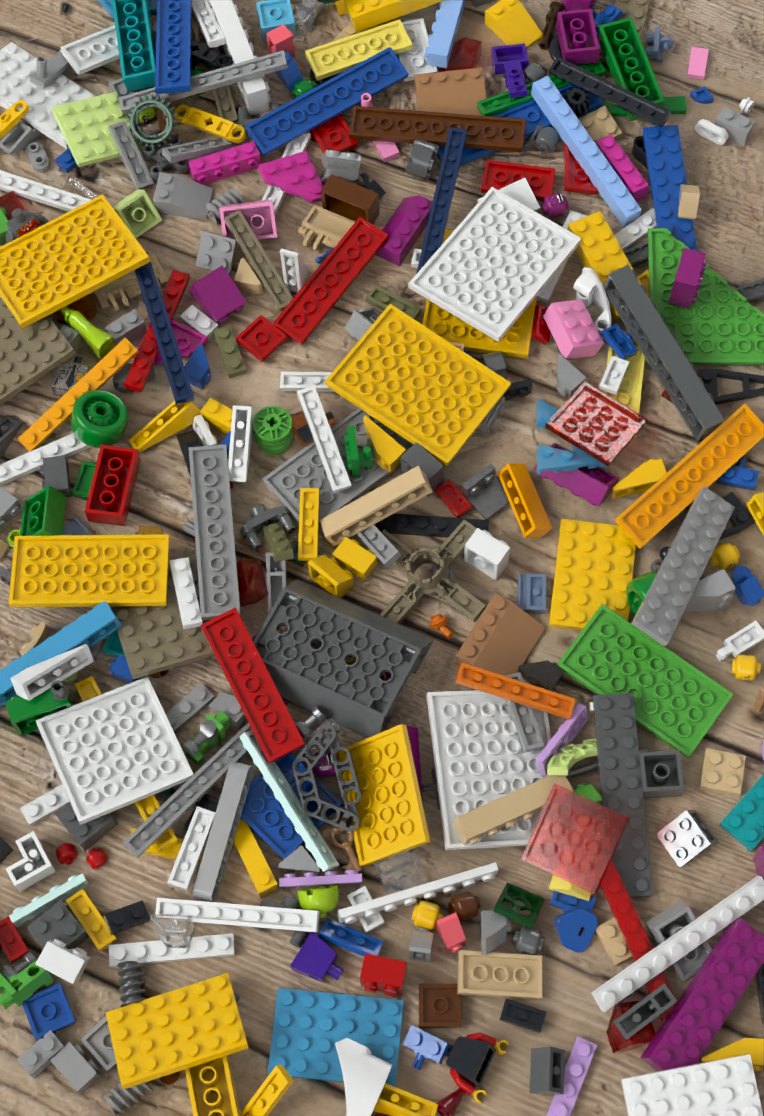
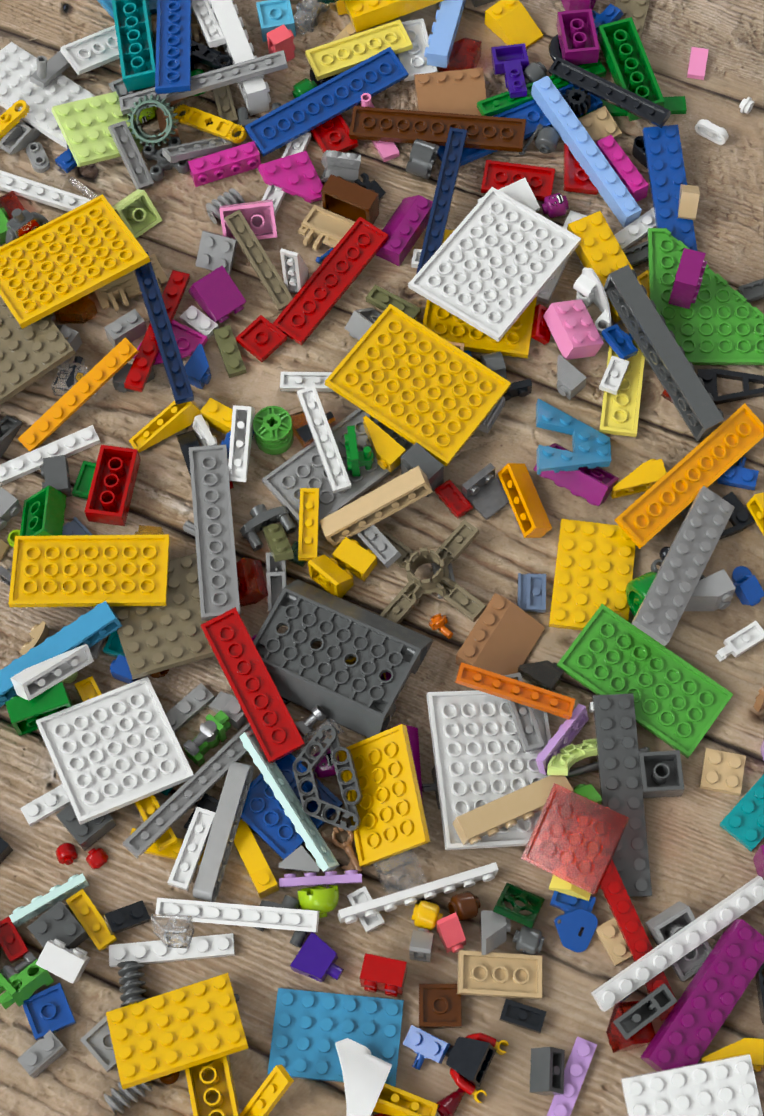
(33, 867): white brick -> none
(59, 691): dark grey pin -> none
(75, 1068): light grey brick -> none
(97, 339): lime piece -> none
(99, 418): green wheel -> none
(181, 196): light grey slope -> none
(185, 593): white plate -> none
(246, 279): tan slope -> none
(290, 75): blue slope -> none
(349, 938): blue plate -> none
(425, 525): black plate -> none
(487, 553): white brick -> none
(551, 21): dark brown pin -> none
(596, 423): clear red plate -> none
(660, 42): sand blue hips -> none
(686, 837): bracket -> none
(702, 96): blue tile -> none
(725, 556): yellow head -> none
(737, 126): light grey brick -> none
(745, 667): yellow head -> none

